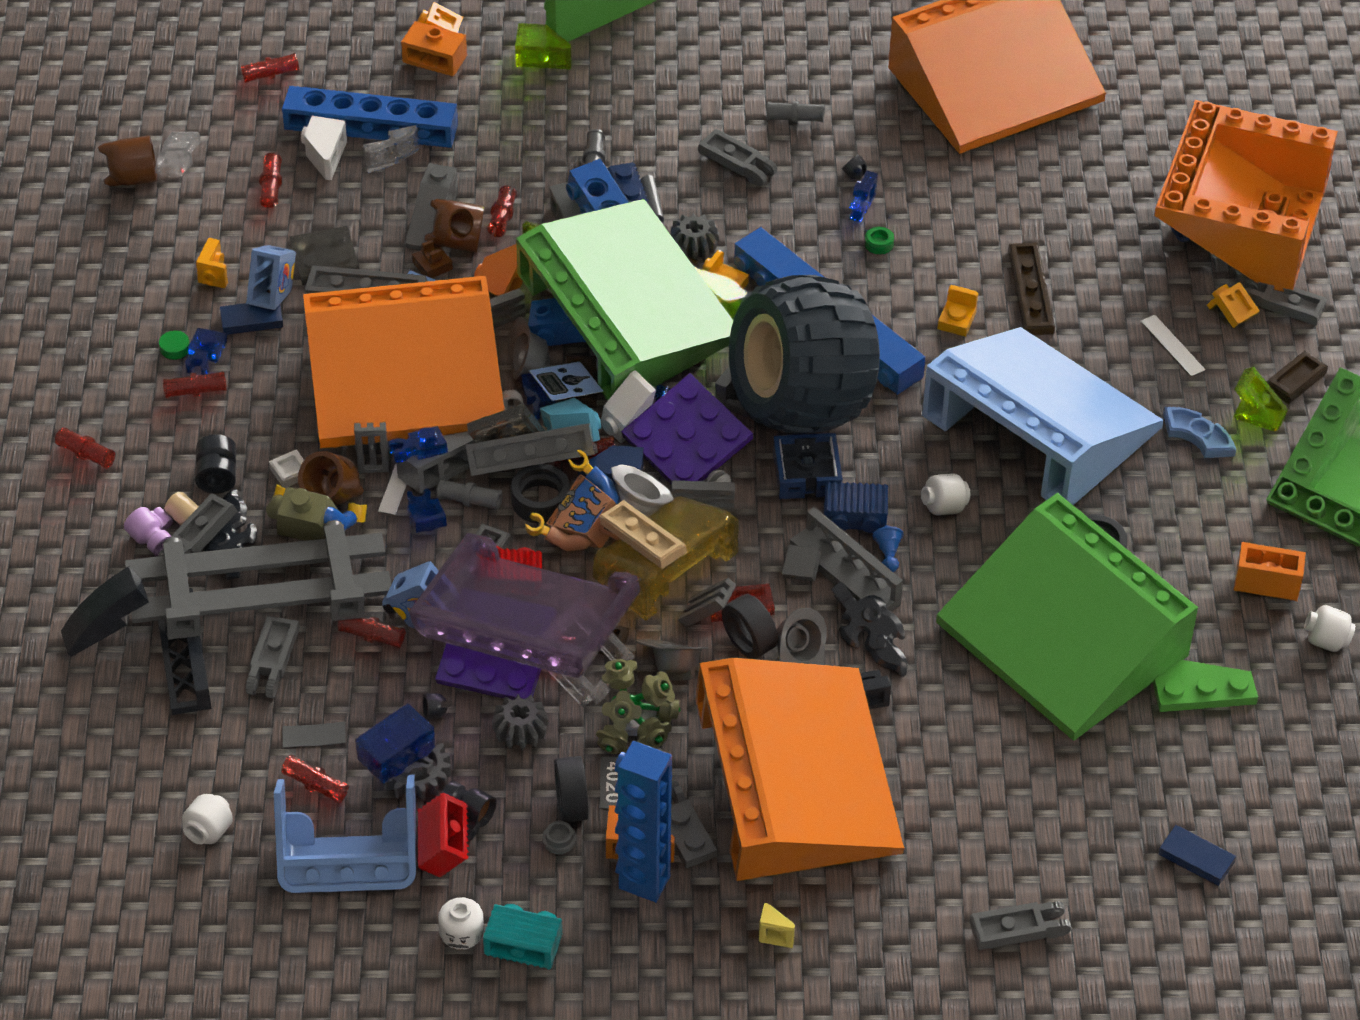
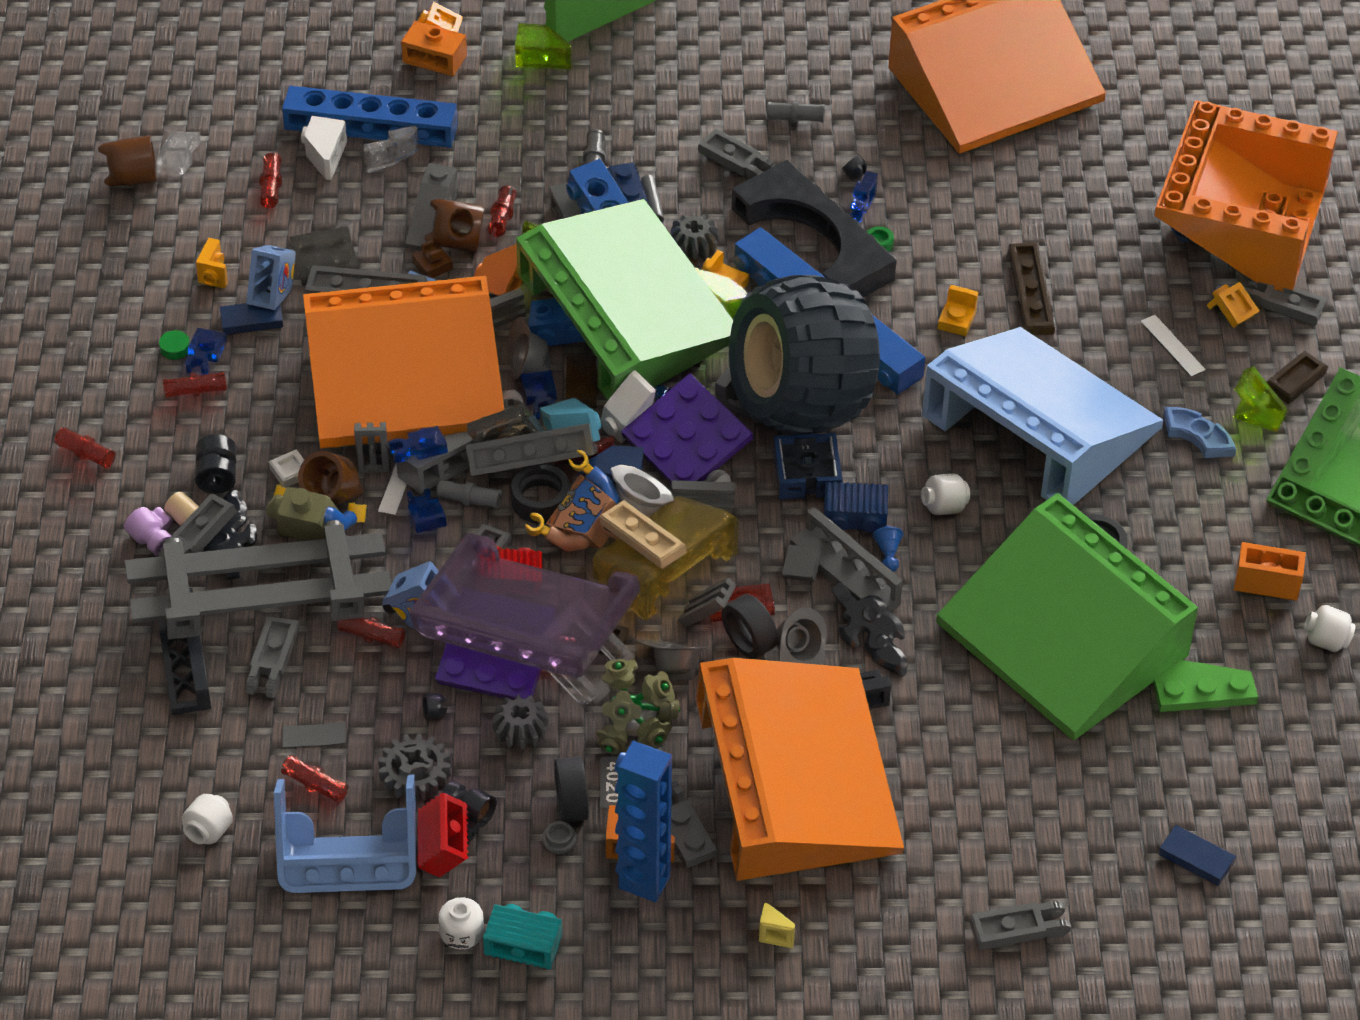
(104, 611): black slope -> none
(270, 68): clear red pin -> none
(395, 743): clear blue brick -> none
(566, 381): sticker -> none
(790, 195): none -> black arch

